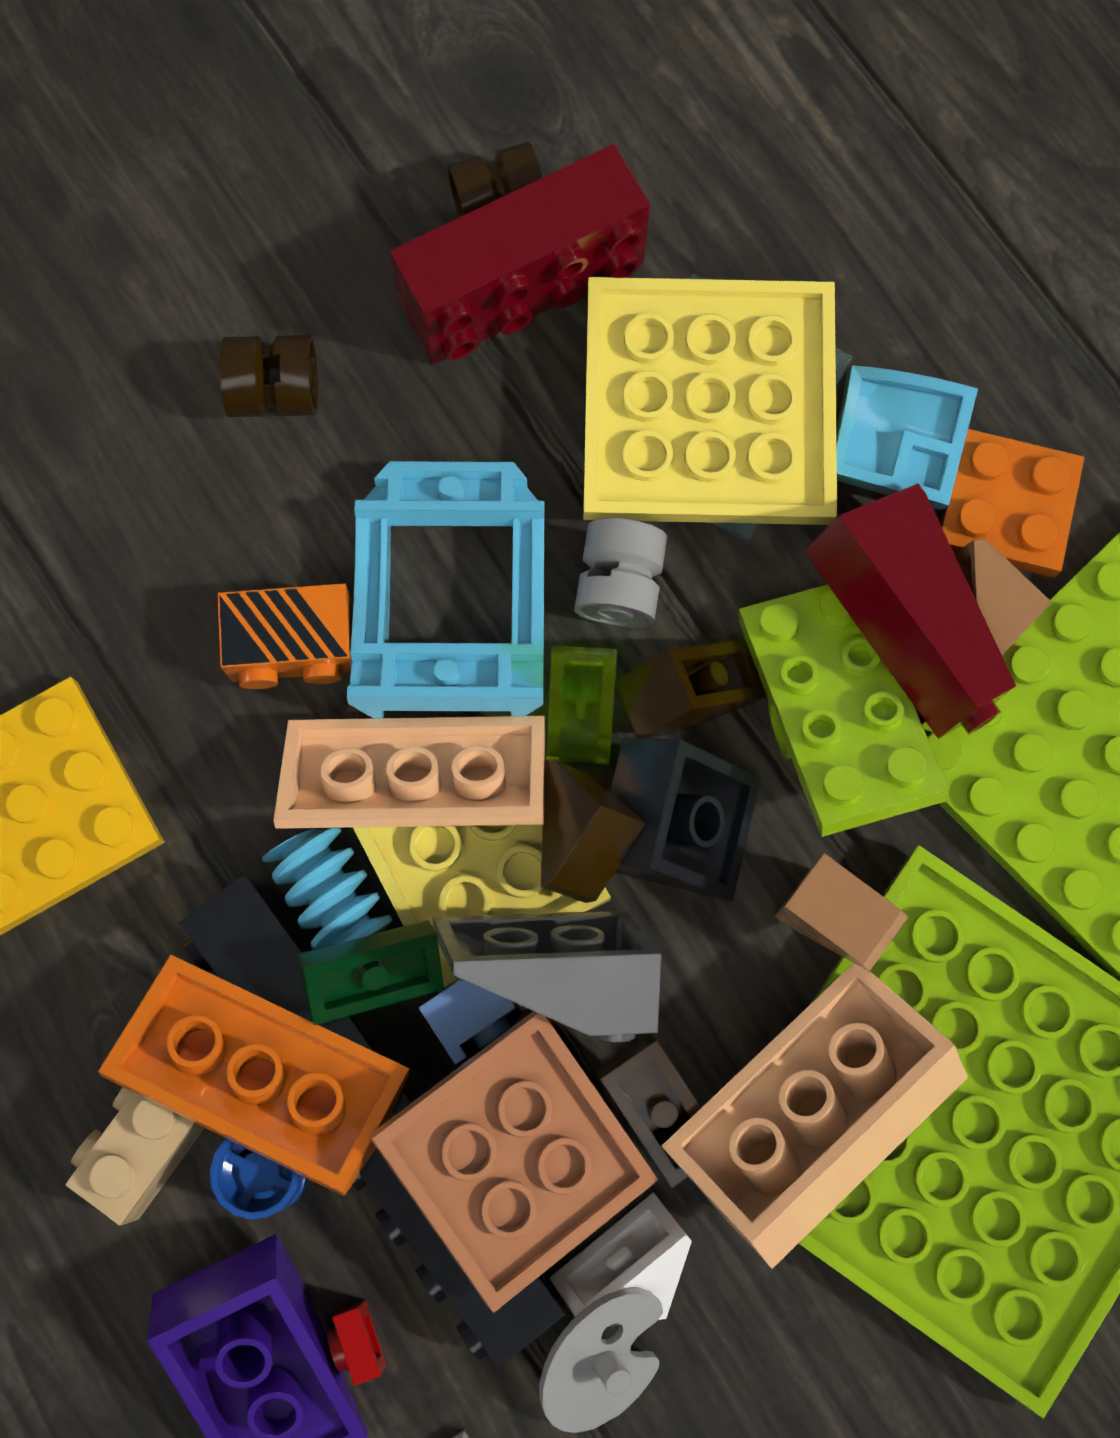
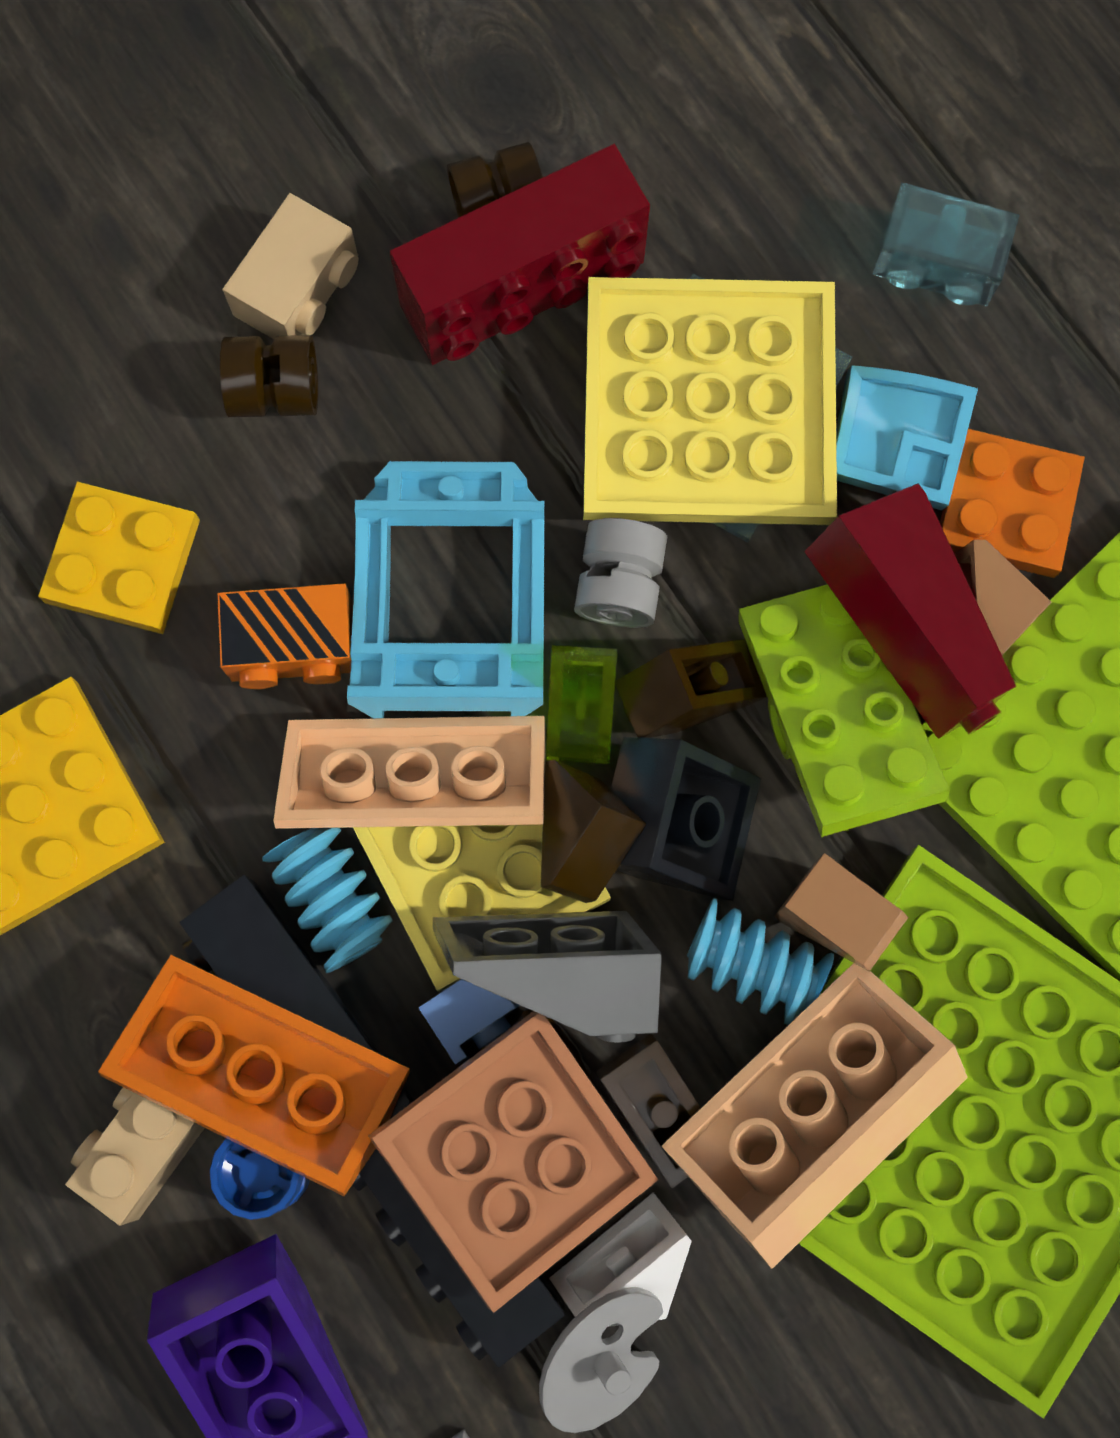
(119, 557): none -> yellow plate
(292, 271): none -> tan brick
(356, 1343): red plate -> none
(371, 972): dark green plate -> none
(756, 963): none -> medium azure piece
(945, 245): none -> clear light blue brick

